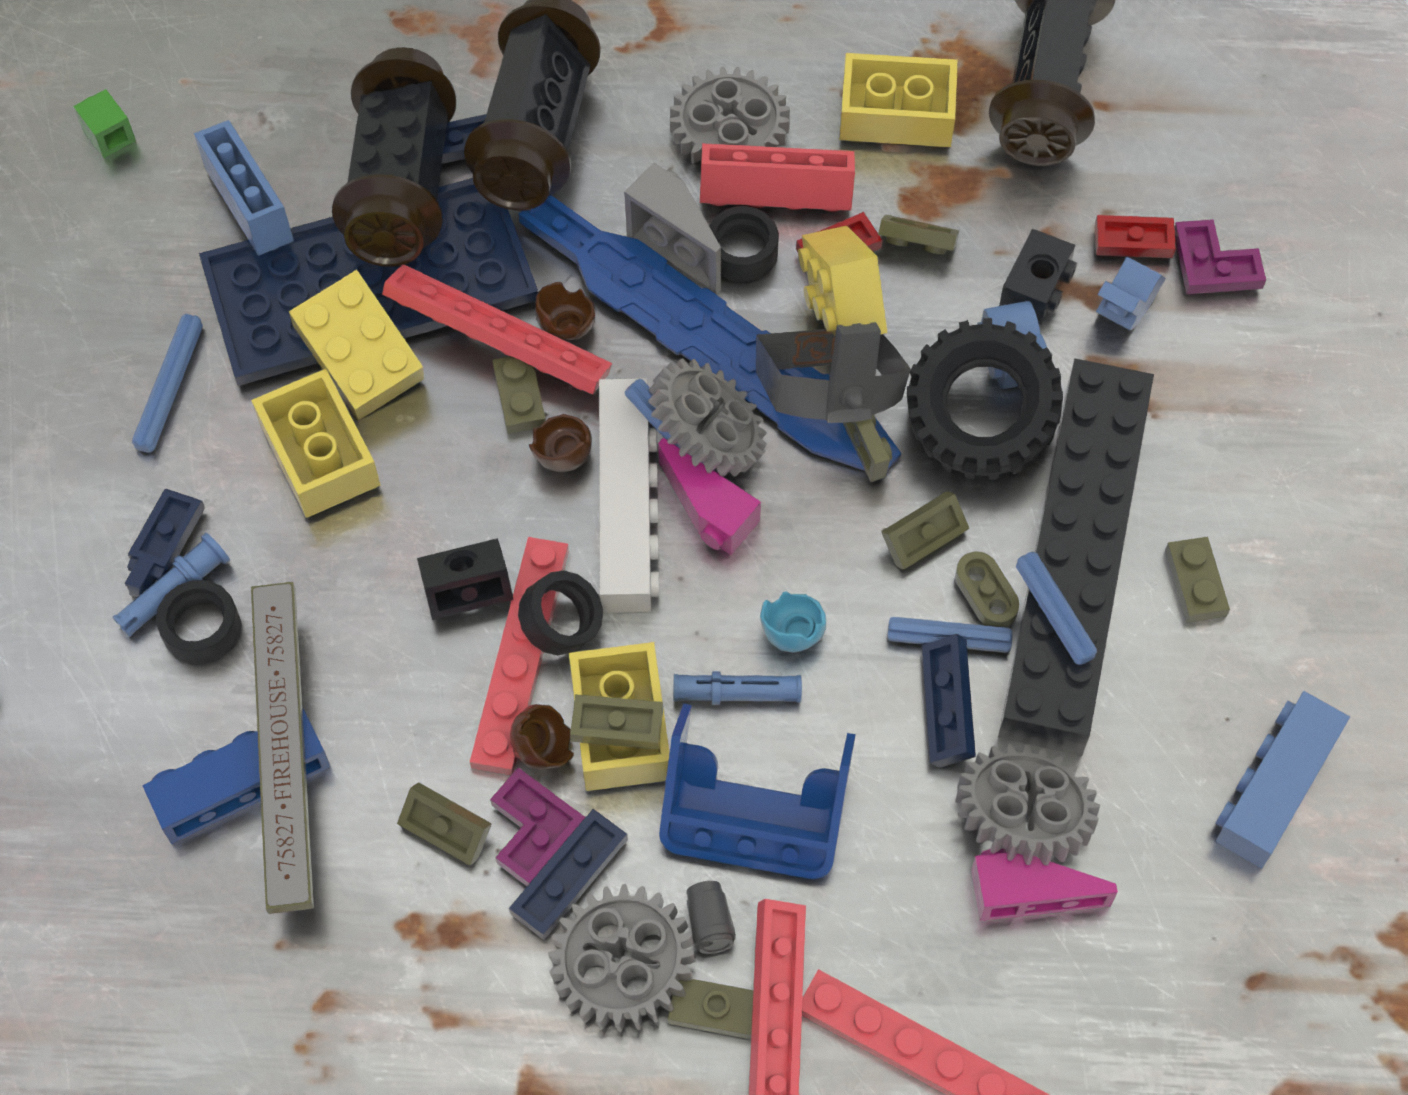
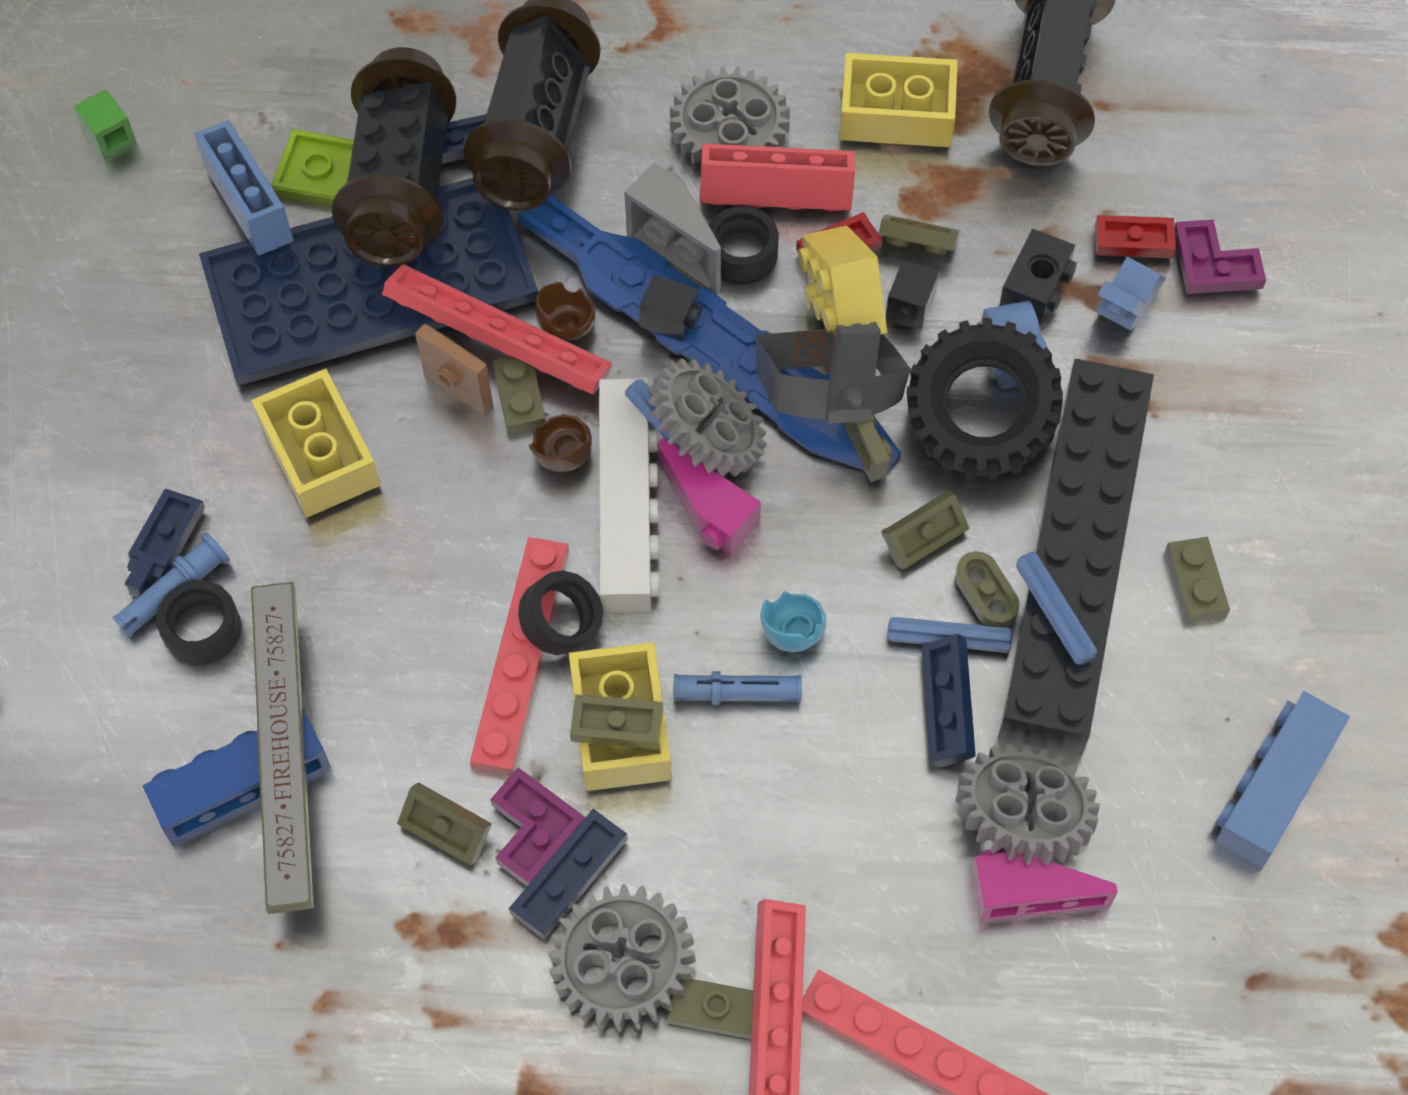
(167, 383): medium blue axle -> none
(313, 167): none -> lime tile
(357, 345): light yellow brick -> none
(454, 369): none -> medium nougat plate
(465, 578): black brick -> none
(541, 738): reddish brown hair -> none
(670, 308): none -> black brick
(710, 917): dark grey piece -> none
(748, 822): blue windscreen -> none
(912, 294): none -> black brick

